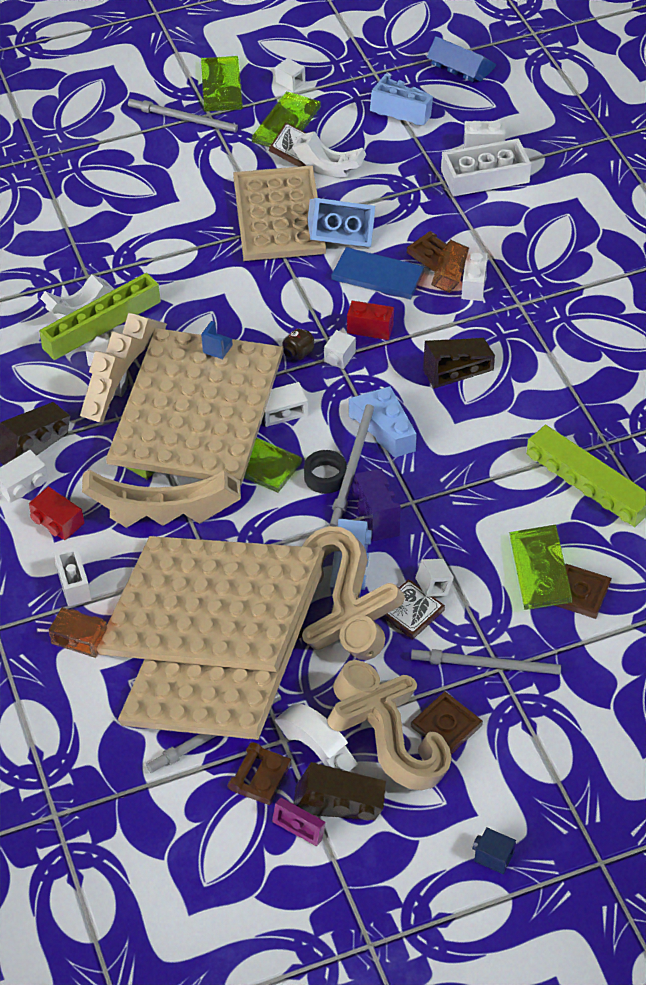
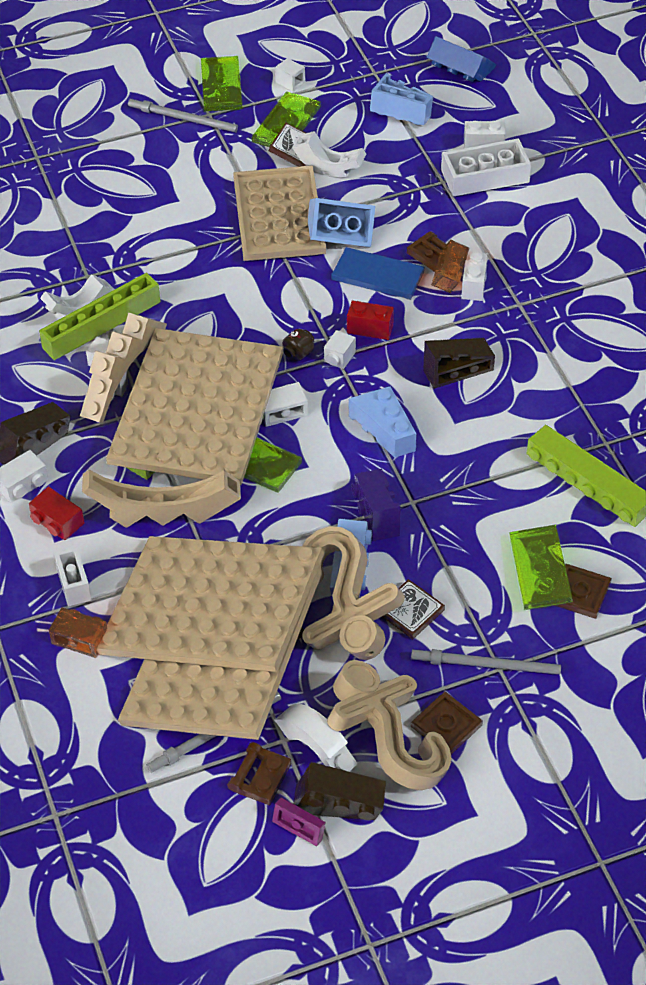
(214, 343): blue panel -> none
(320, 458): black tyre -> none
(340, 504): light grey bar -> none
(434, 577): white brick -> none
(494, 850): dark blue brick -> none

